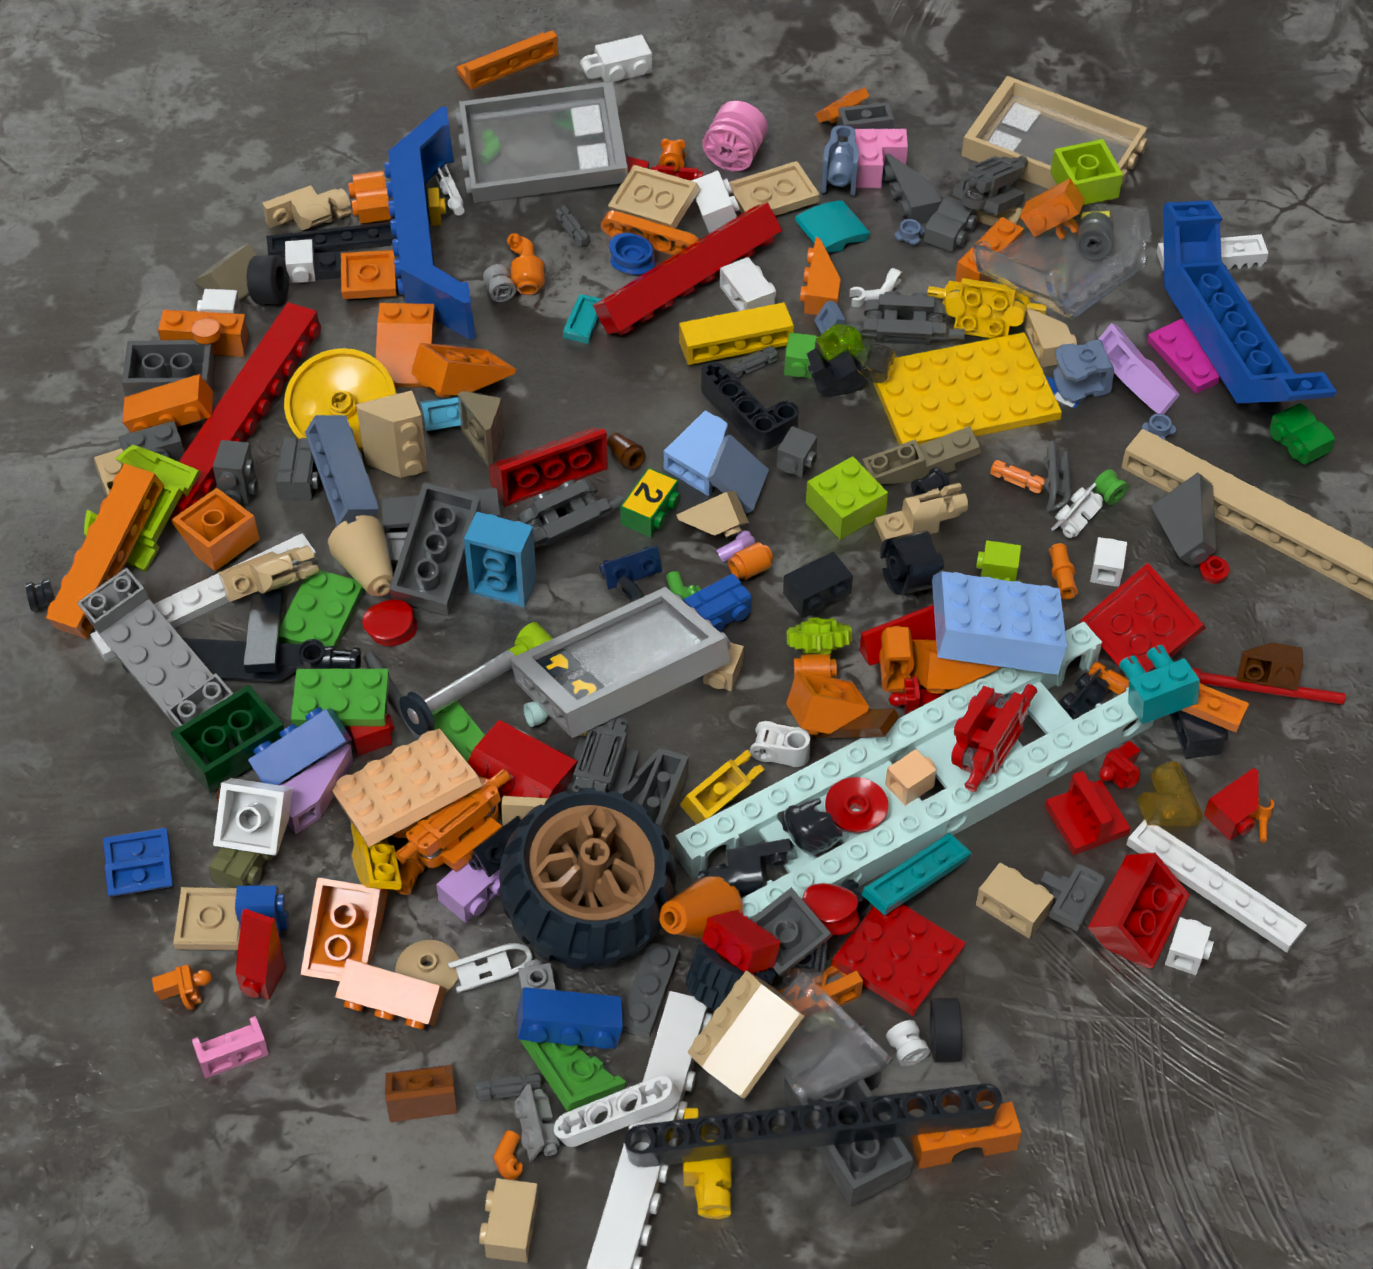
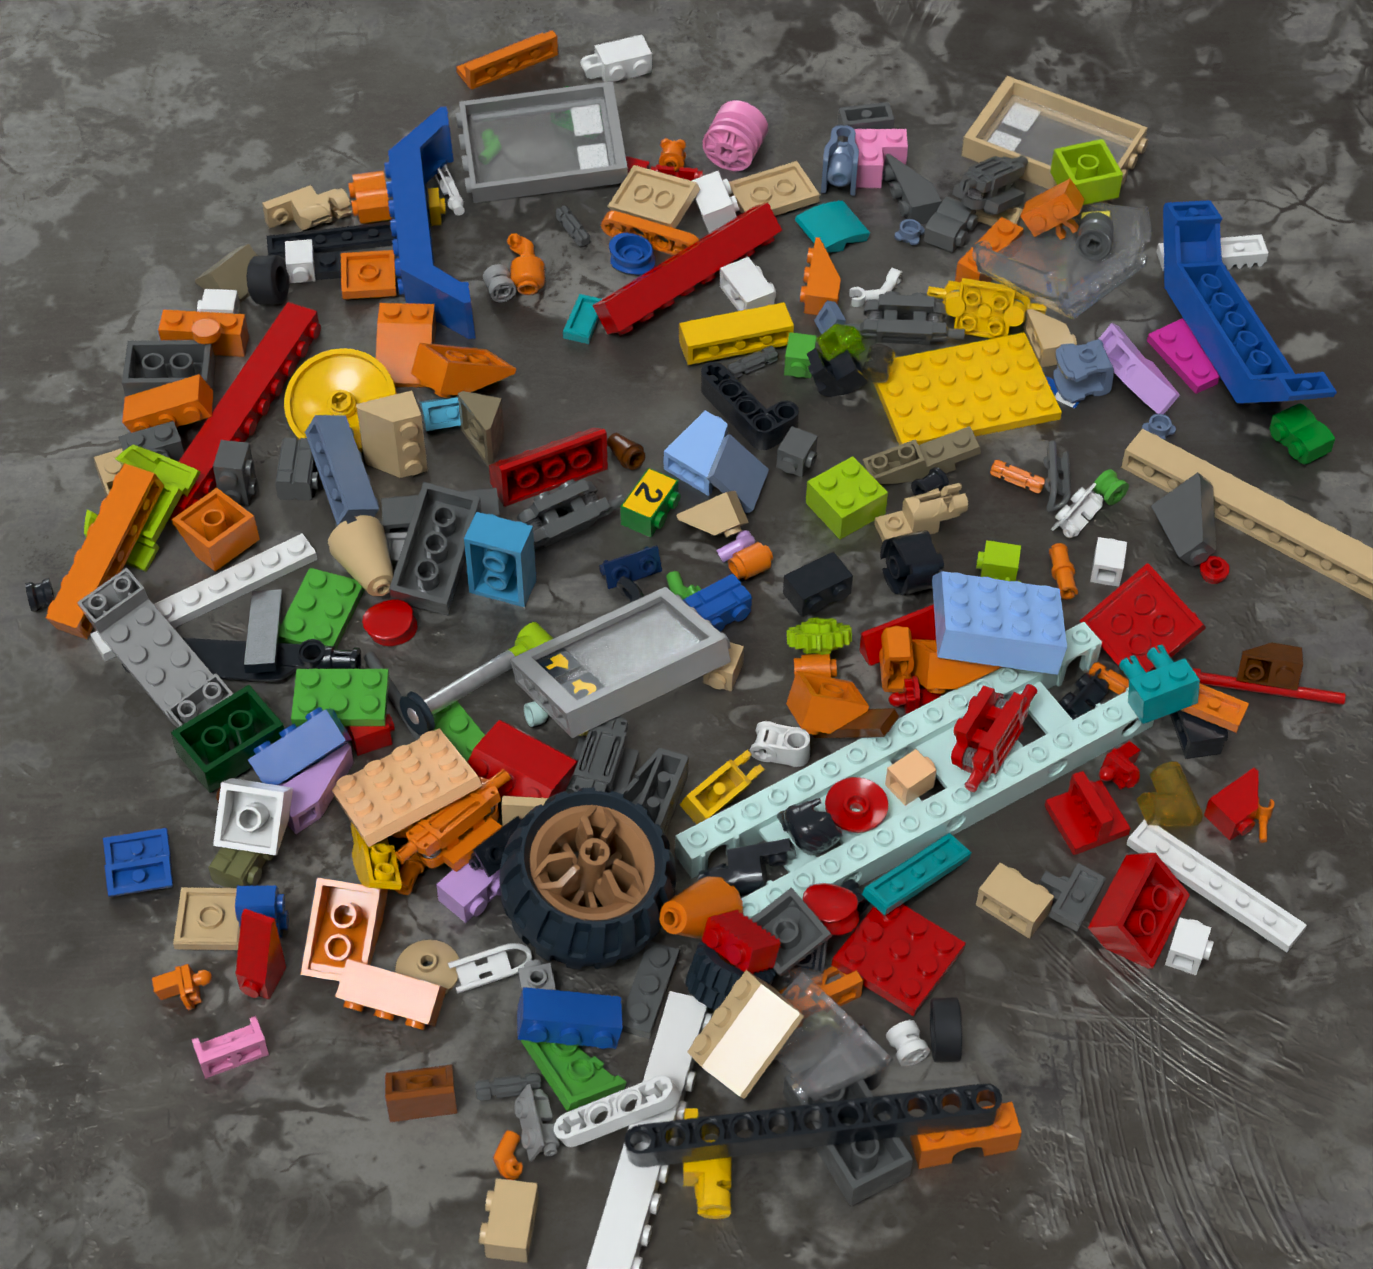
(267, 572): tan plate -> none
(851, 99): orange plate -> none

